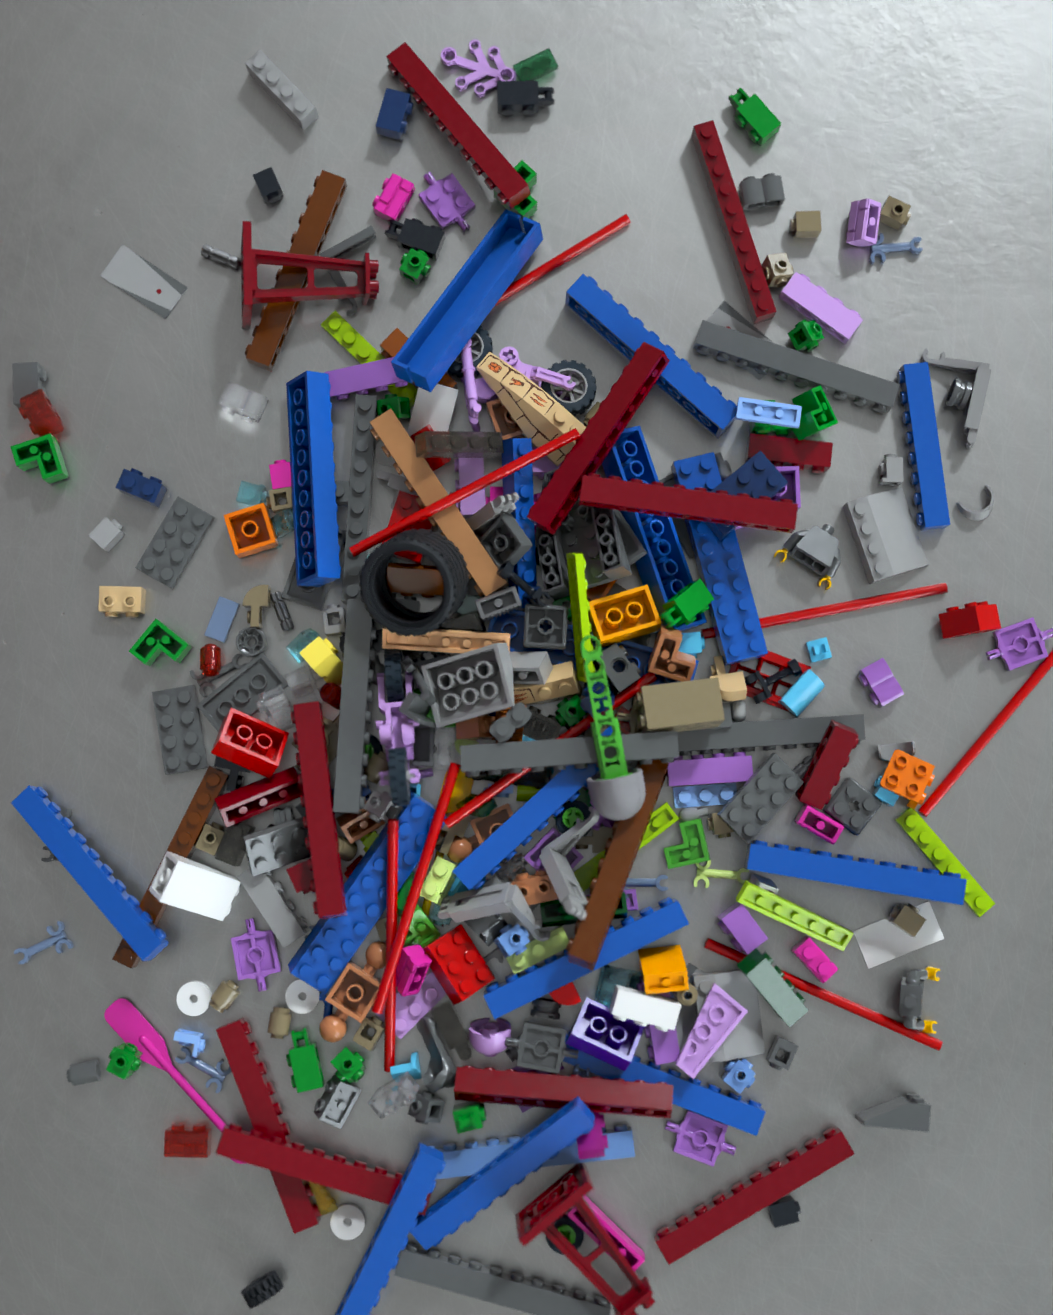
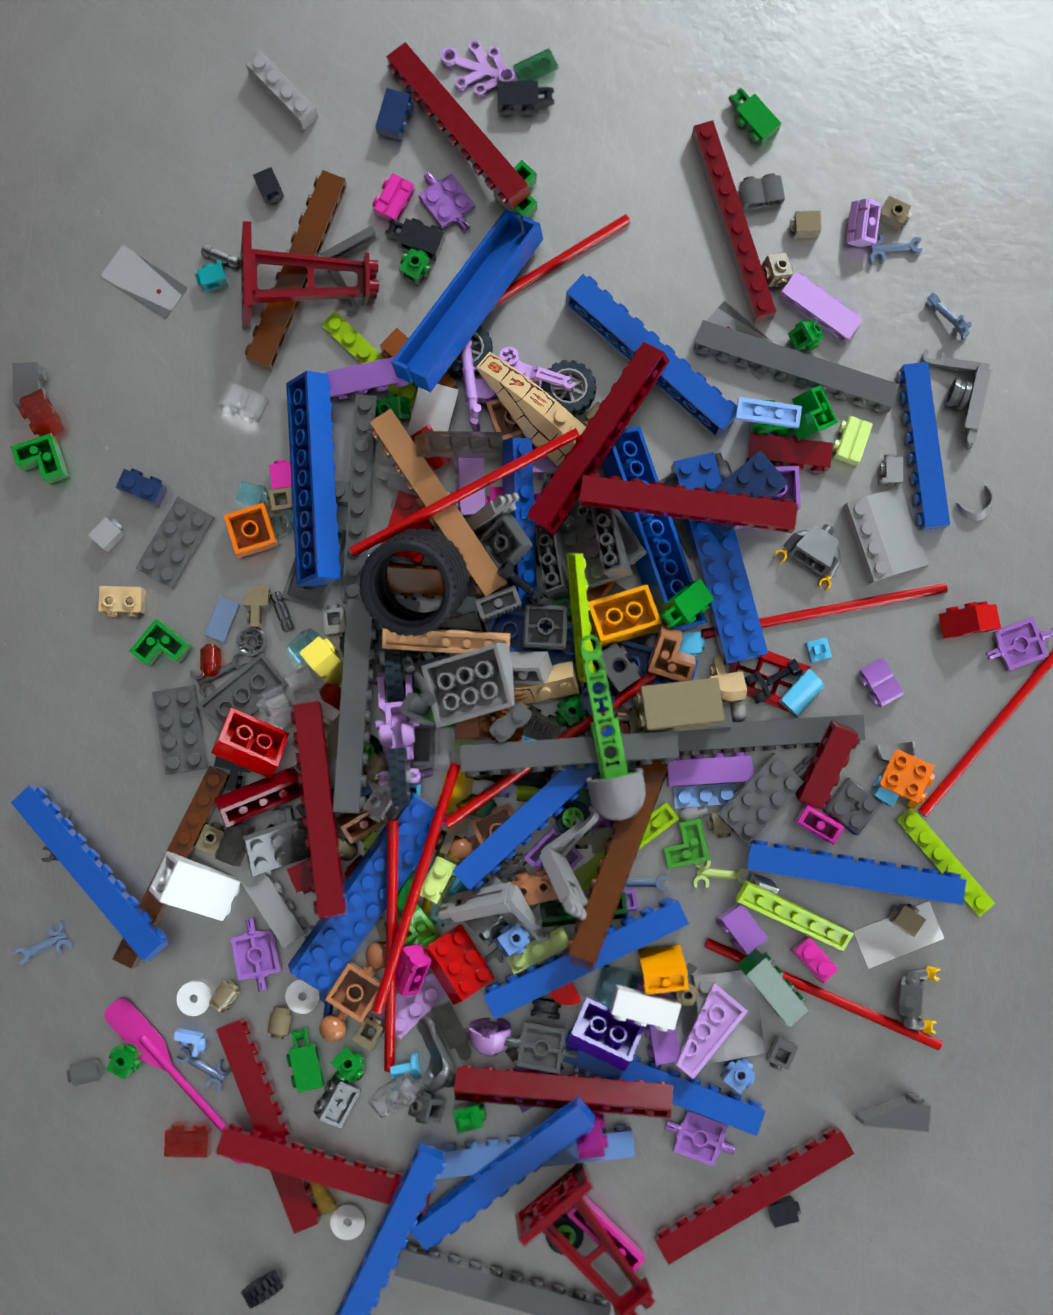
(211, 276): none -> teal brick
(852, 440): none -> yellowish green brick
(960, 325): none -> sand blue bar

